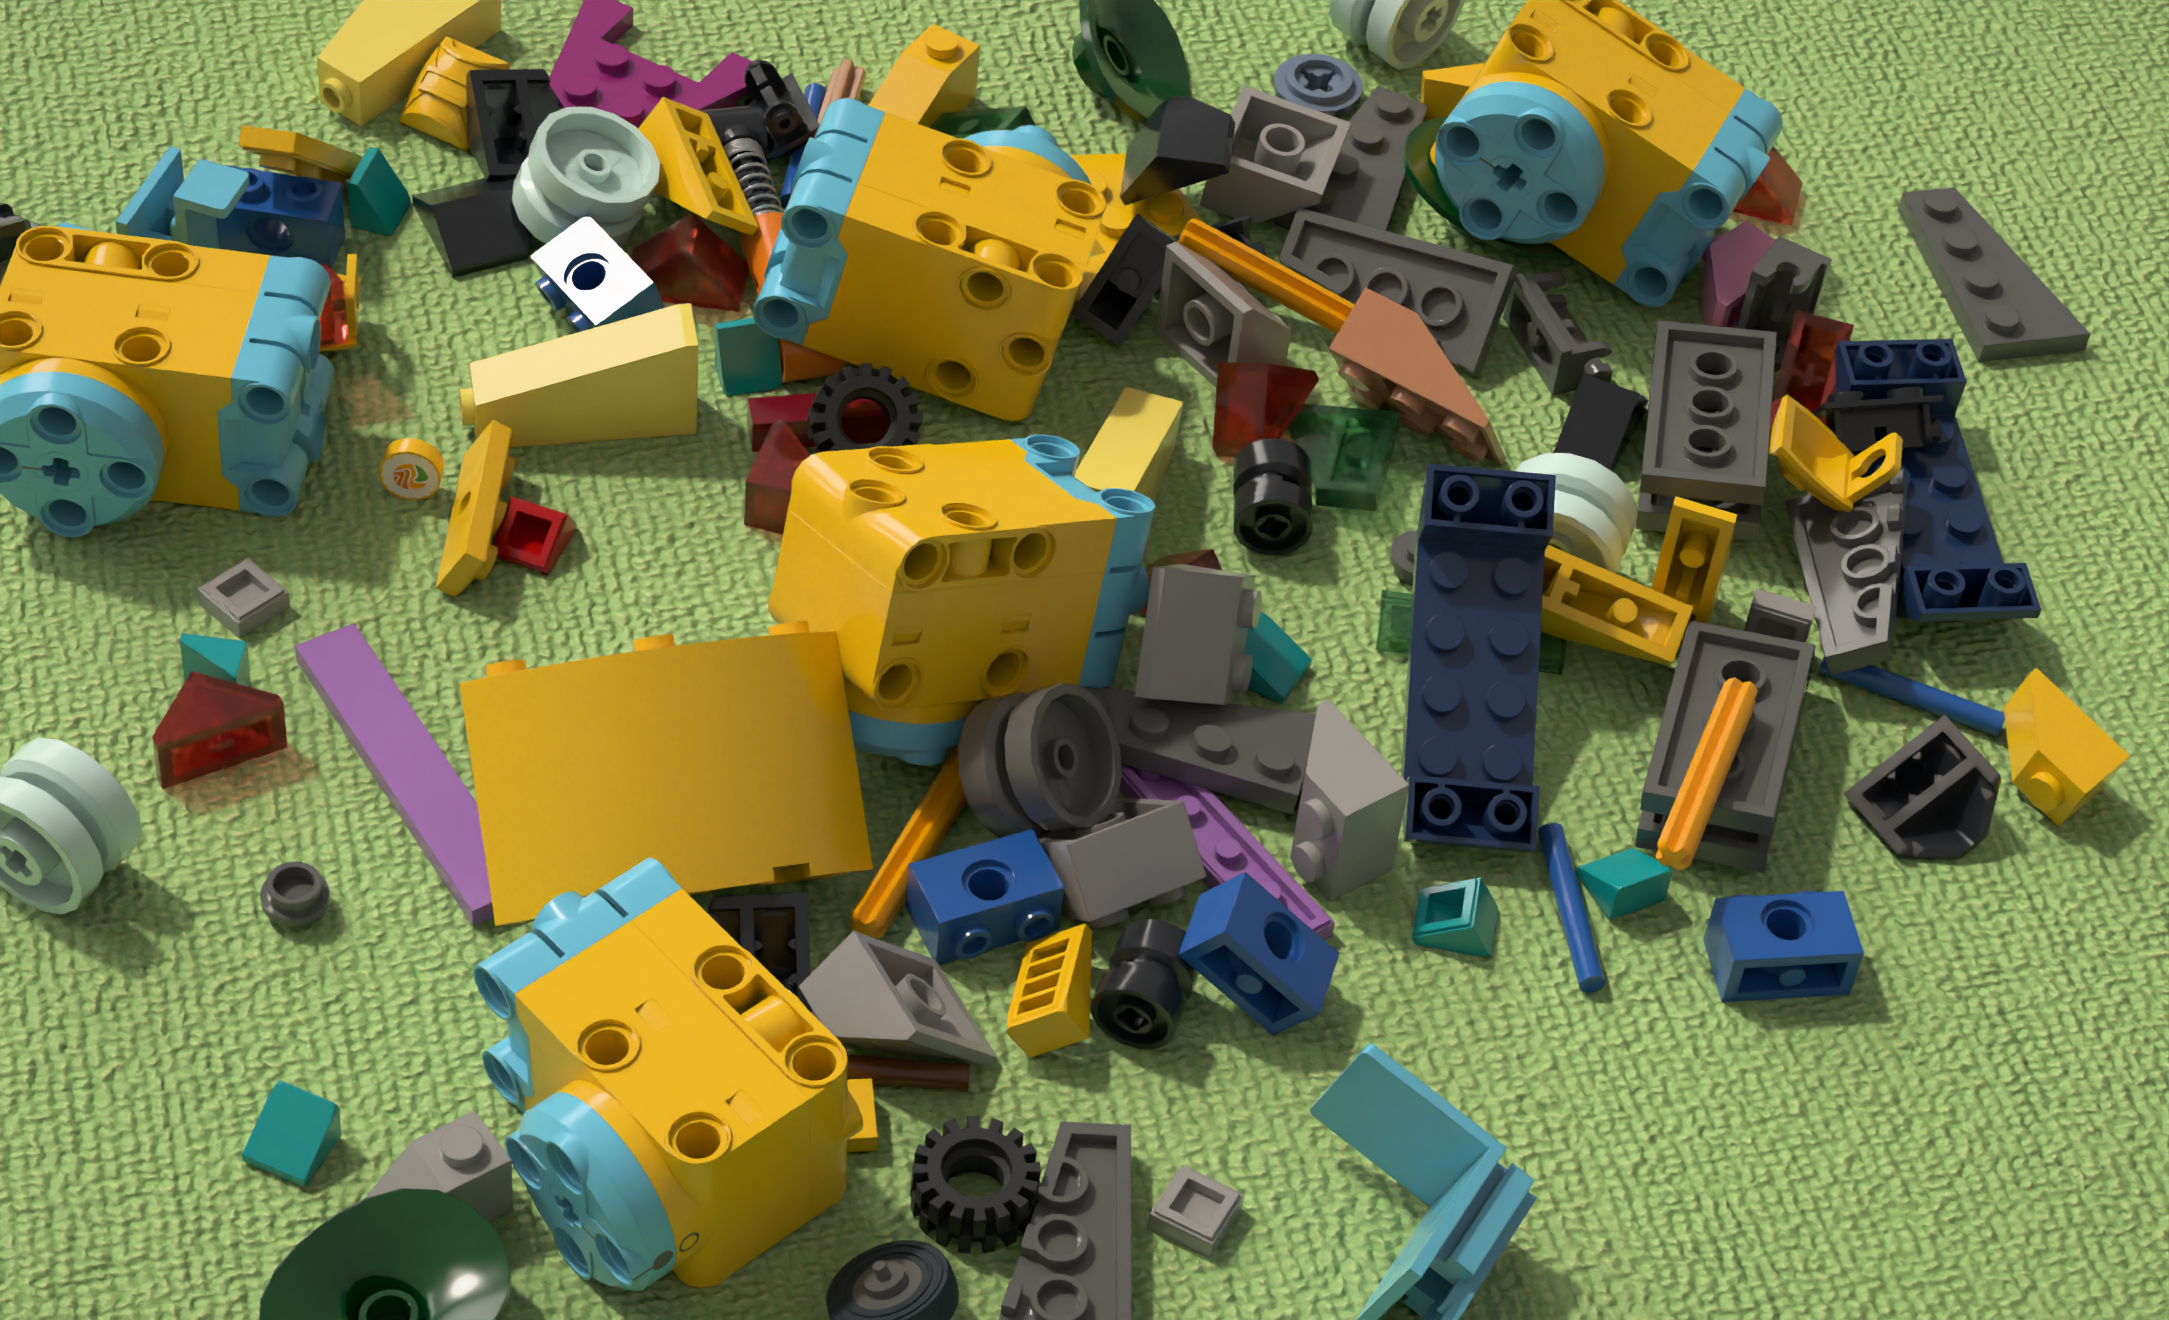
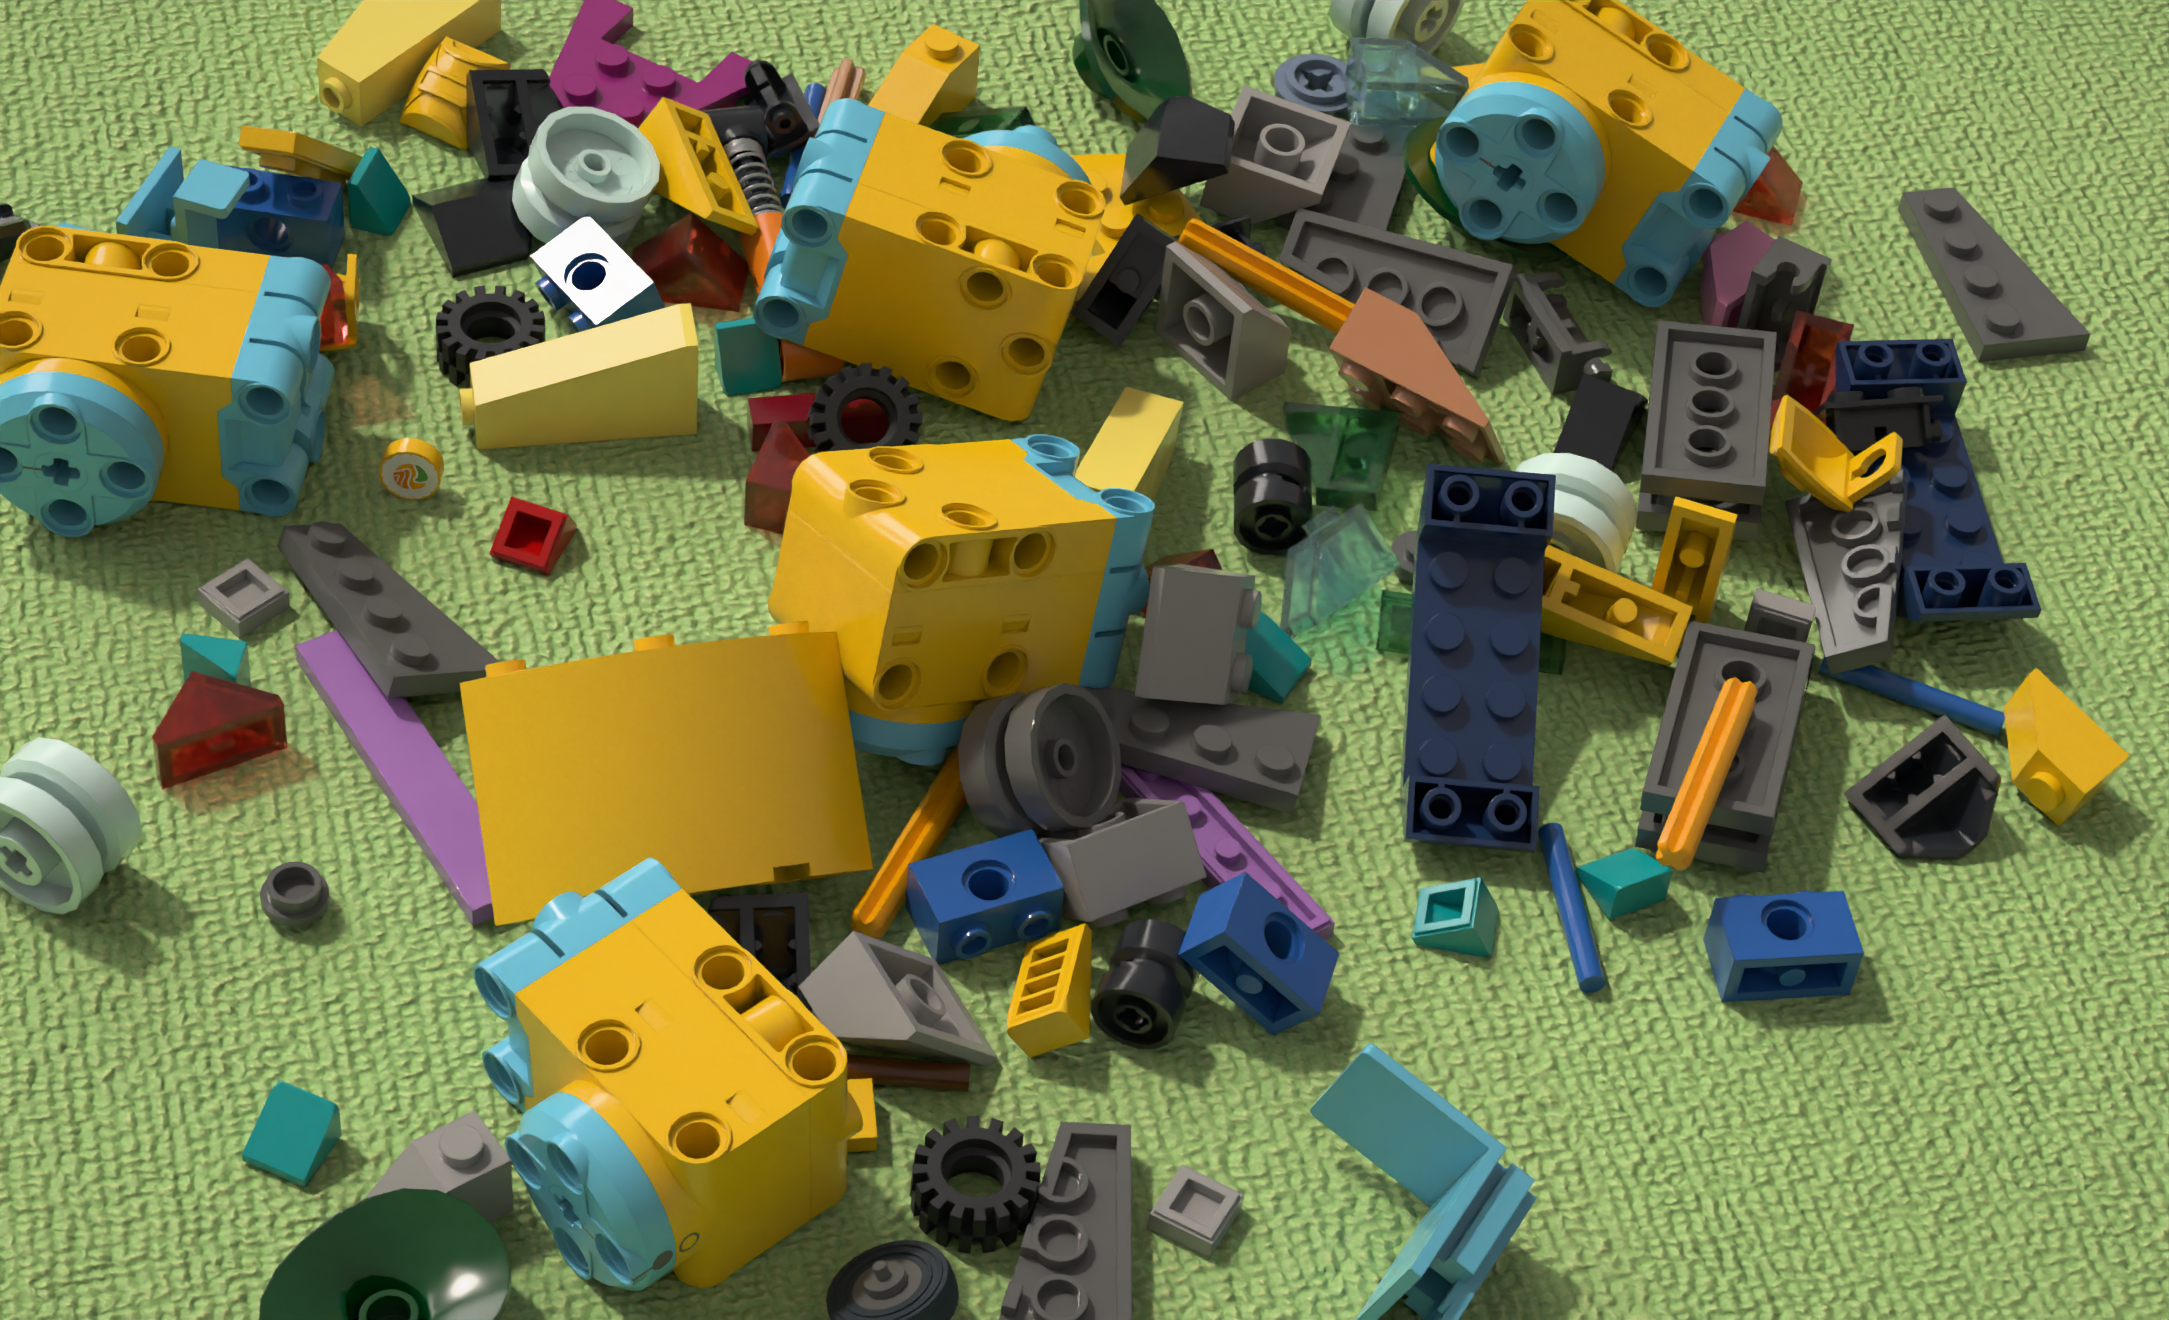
(381, 616): none -> dark grey wing
(476, 510): yellow tile -> none
(484, 317): none -> black tyre
(1256, 403): clear red slope -> none
(1332, 567): none -> clear light blue slope
(1346, 809): light grey slope -> none
(1398, 84): none -> clear light blue slope

